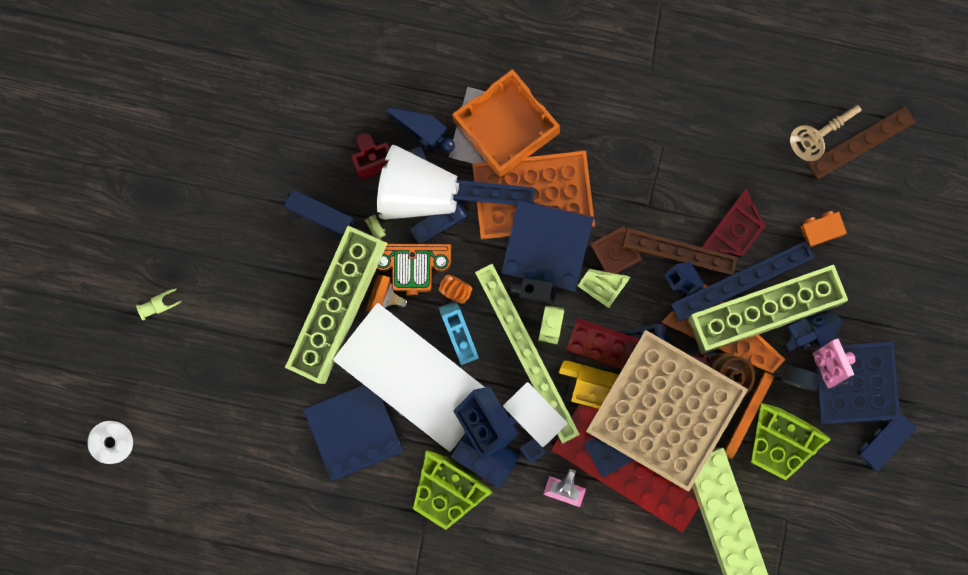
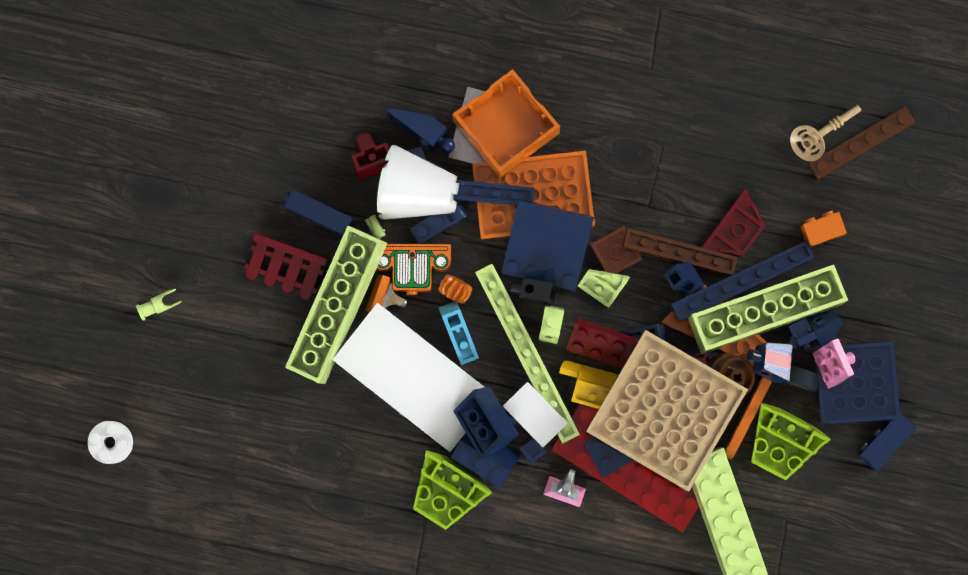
(278, 258): none -> dark red fence
(352, 431): dark blue plate -> none
(772, 361): none -> dark blue torso

